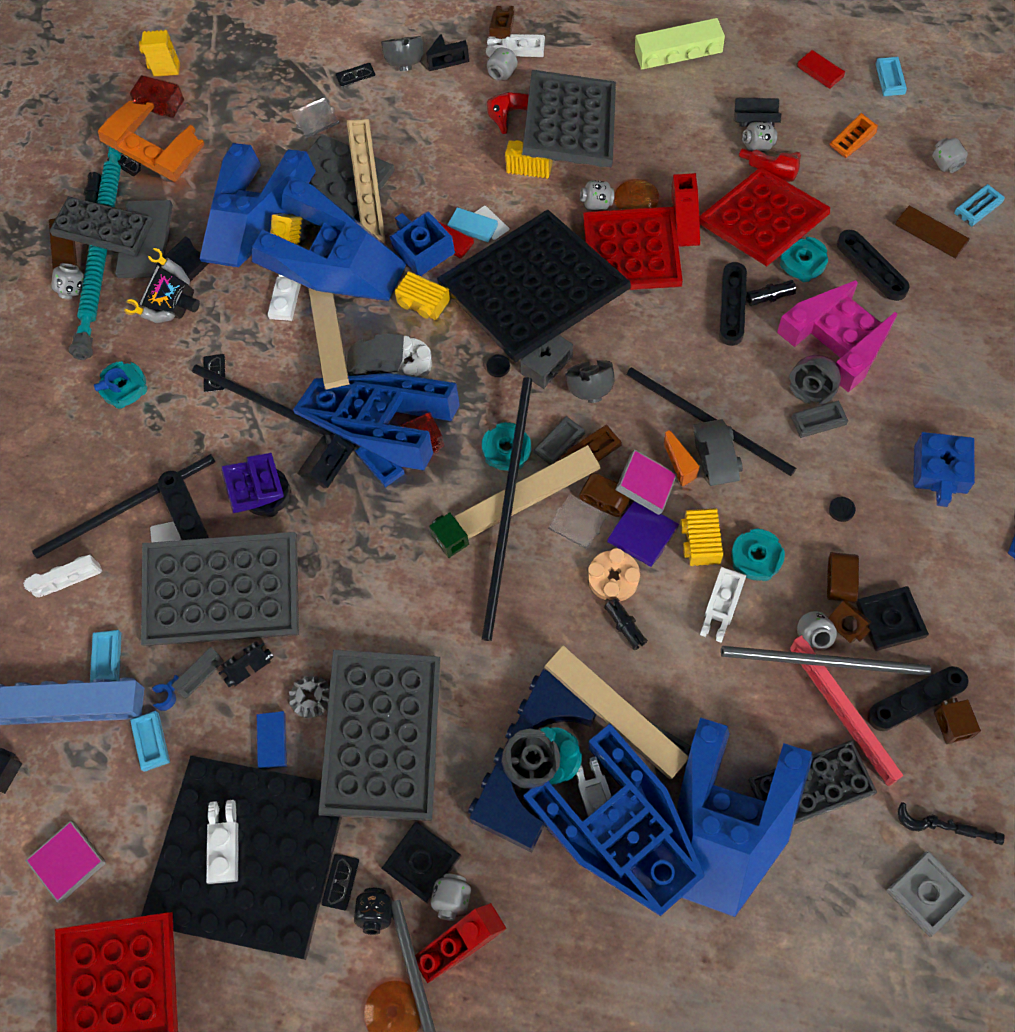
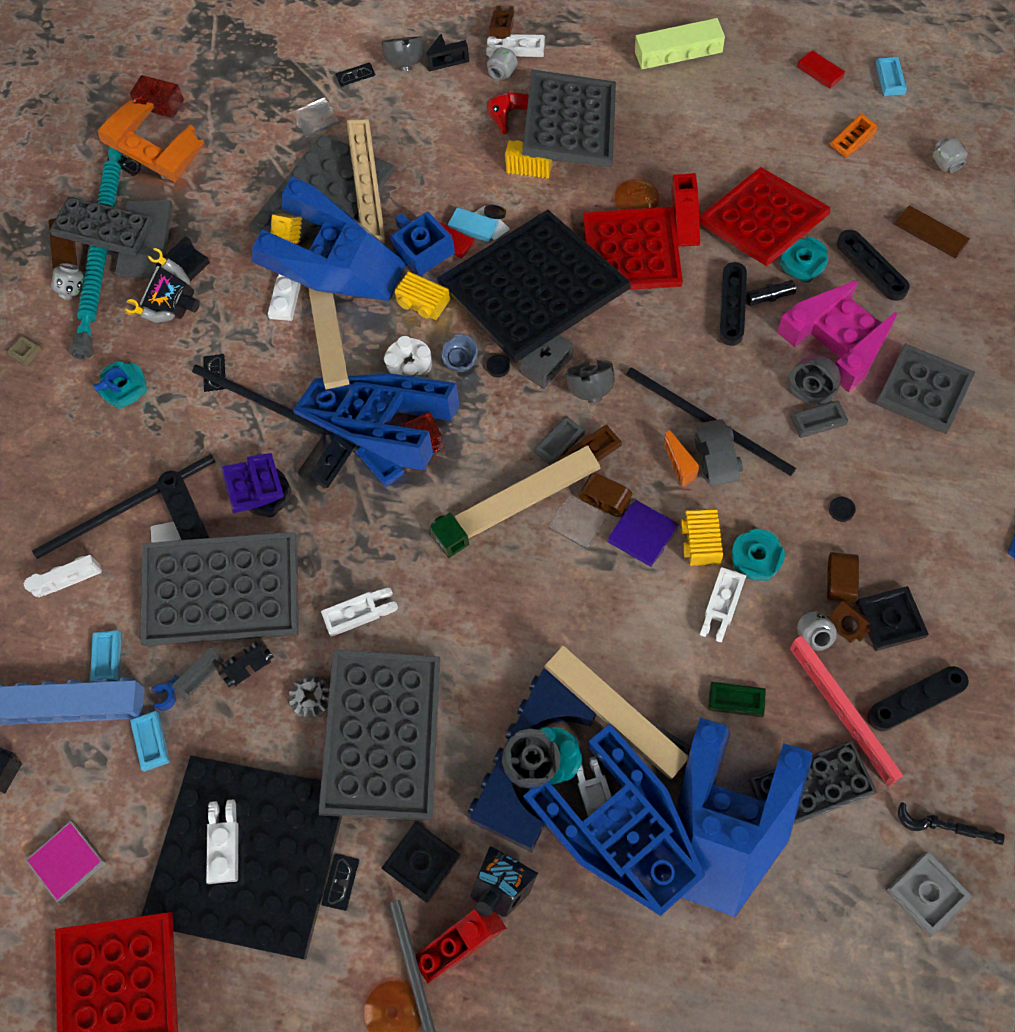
(24, 351): none -> dark tan tile
(92, 189): black pin -> none
(159, 53): yellow brick -> none
(240, 214): blue wedge -> none
(271, 740): blue tile -> none
(357, 611): none -> white hinge
(373, 910): black head -> none
(376, 355): dark grey brick -> none
(451, 896): light grey head -> none
(460, 353): none -> sand blue hair
(495, 212): none -> black piece
(498, 437): teal plate -> none
(501, 884): none -> torso
(502, 539): black piece -> none
(597, 195): light grey head -> none
(614, 561): light nougat plate -> none
(625, 624): black pin -> none
(646, 482): dark pink tile -> none
(737, 699): none -> dark green tile
(756, 110): black bracket -> none
(759, 136): light grey head -> none
(784, 166): red animal -> none
(825, 660): dark grey piece -> none
(925, 388): none -> dark grey plate
(944, 465): blue hinge -> none
(956, 720): reddish brown brick -> none
(969, 215): medium azure tile -> none

